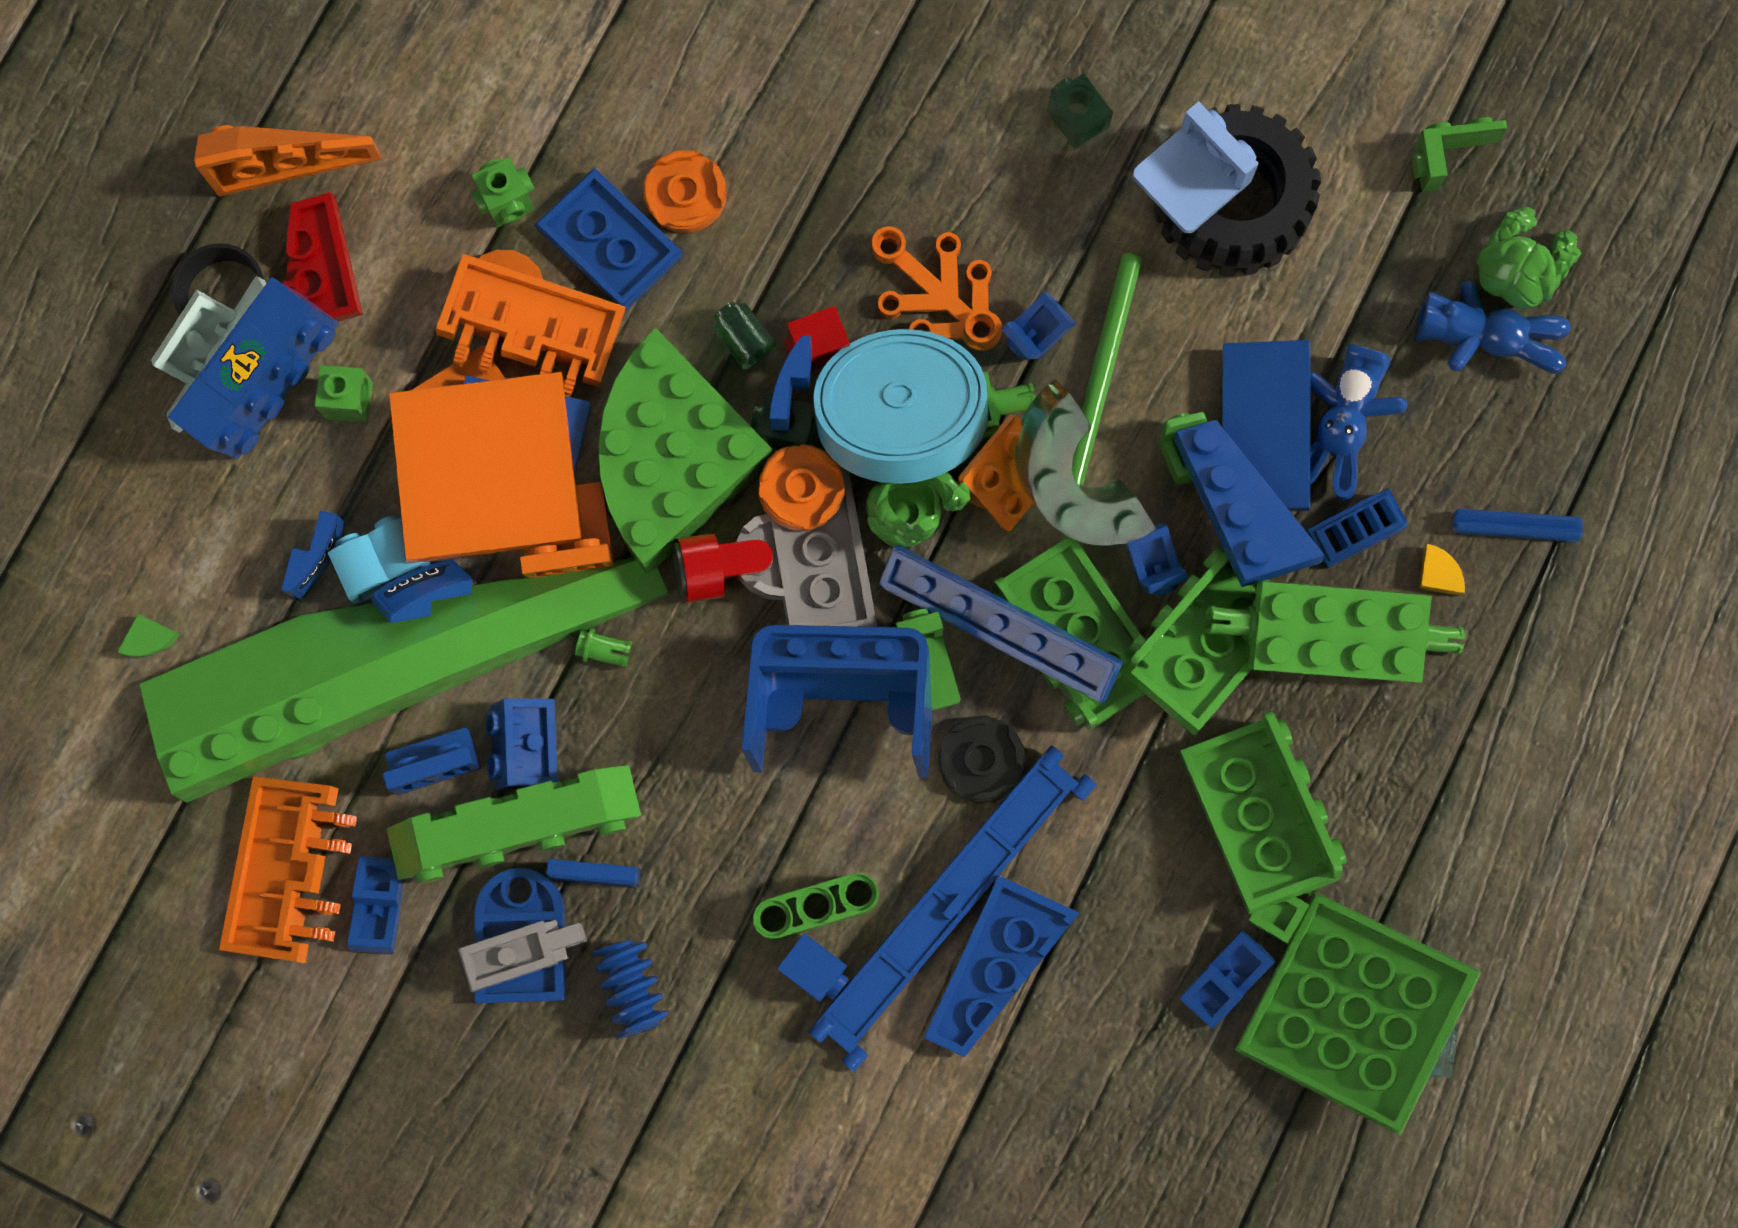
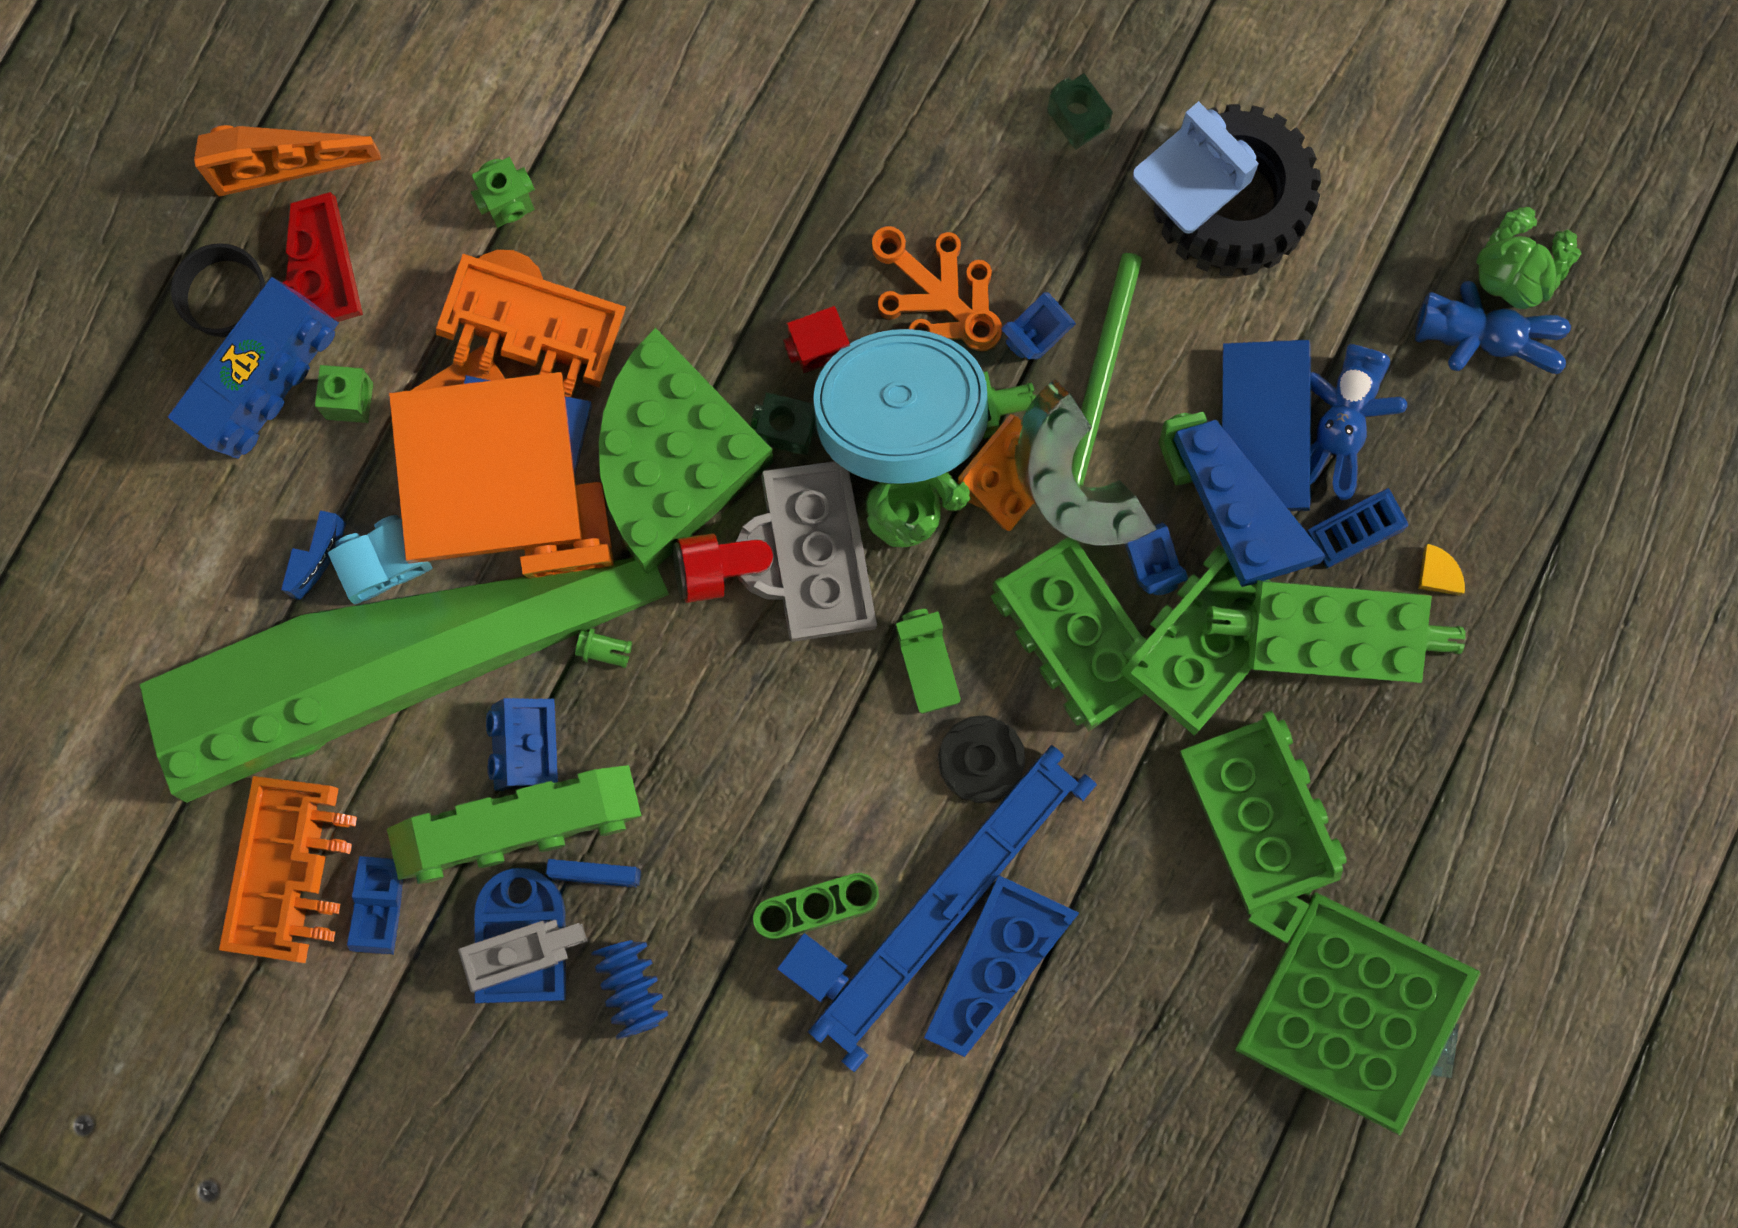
(146, 638): bright green tile -> none
(198, 336): light aqua bracket -> none
(413, 593): blue slope -> none
(431, 761): blue bracket -> none
(609, 239): blue tile -> none
(684, 192): orange tile -> none
(743, 334): clear green brick -> none
(793, 375): blue slope -> none
(801, 487): orange tile -> none
(838, 664): blue windscreen -> none
(1001, 624): blue tile -> none
(1227, 979): blue slope -> none
(1429, 159): bright green bracket -> none
(1517, 525): blue axle -> none

